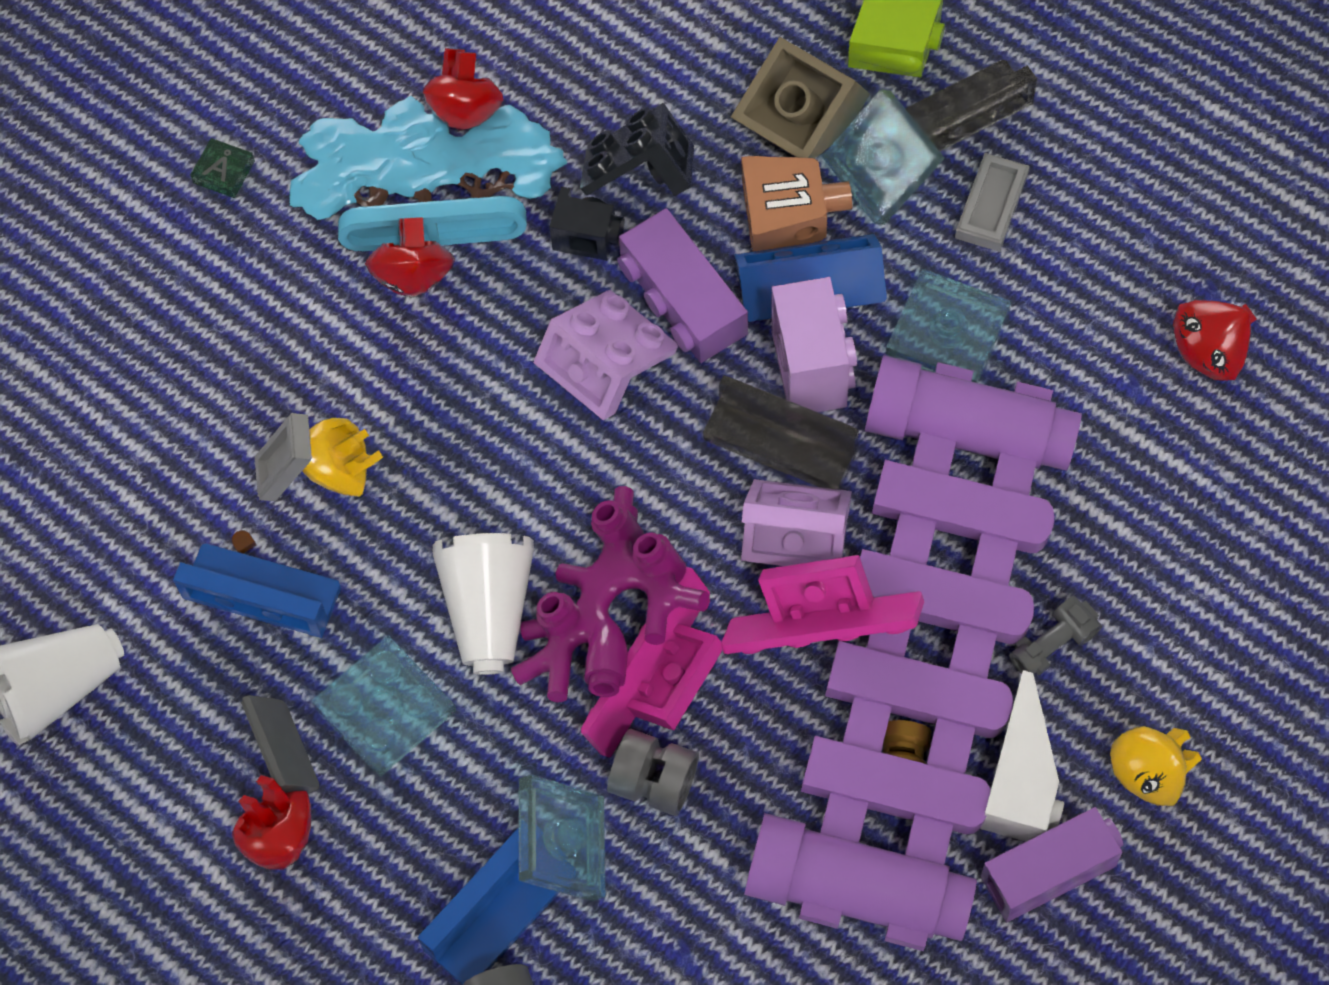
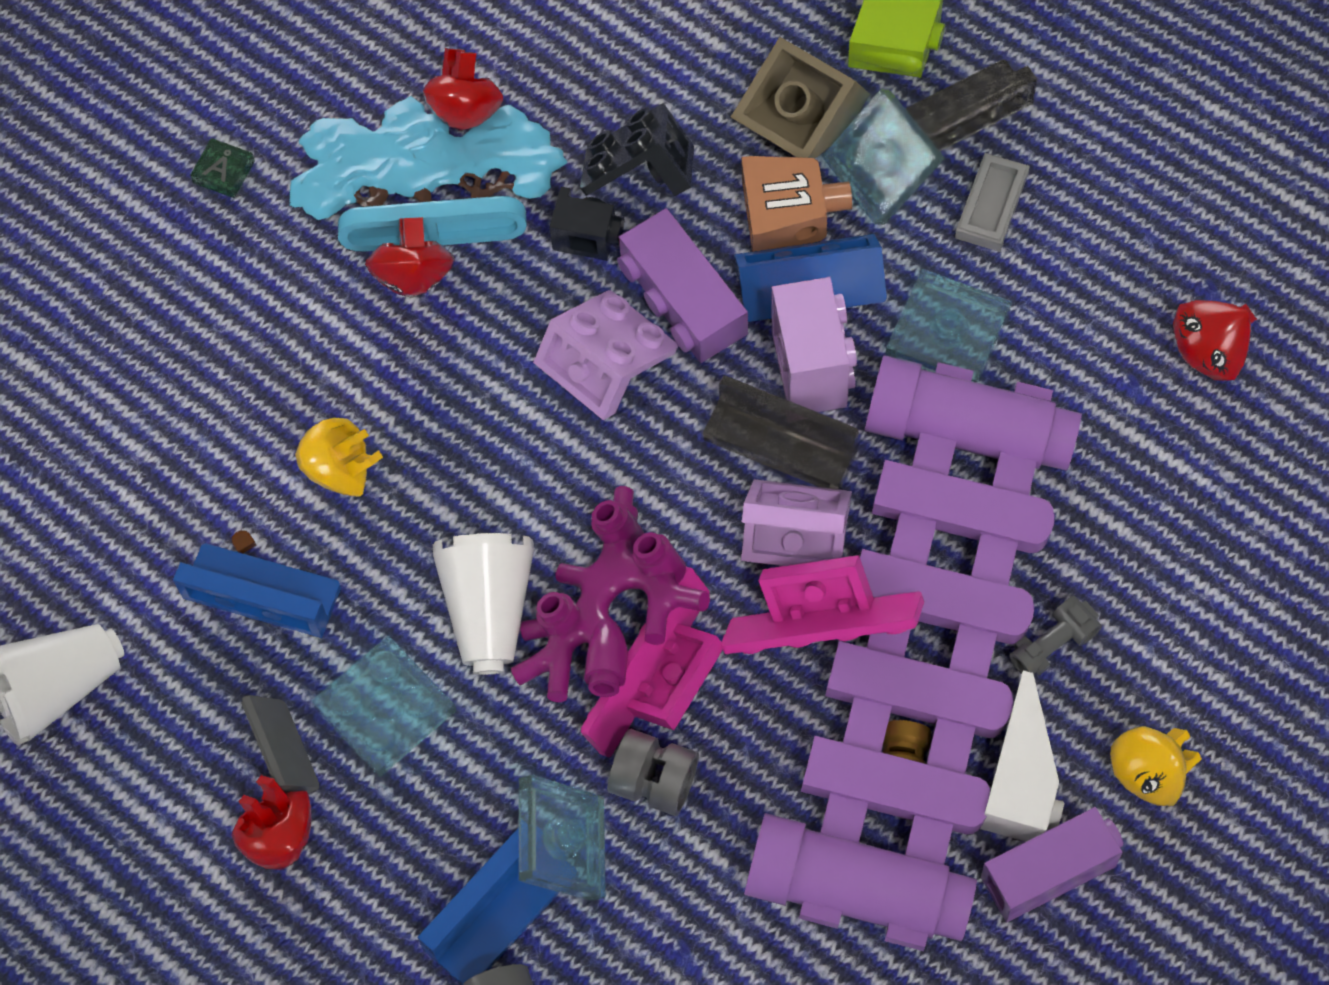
(283, 457): light grey tile -> none

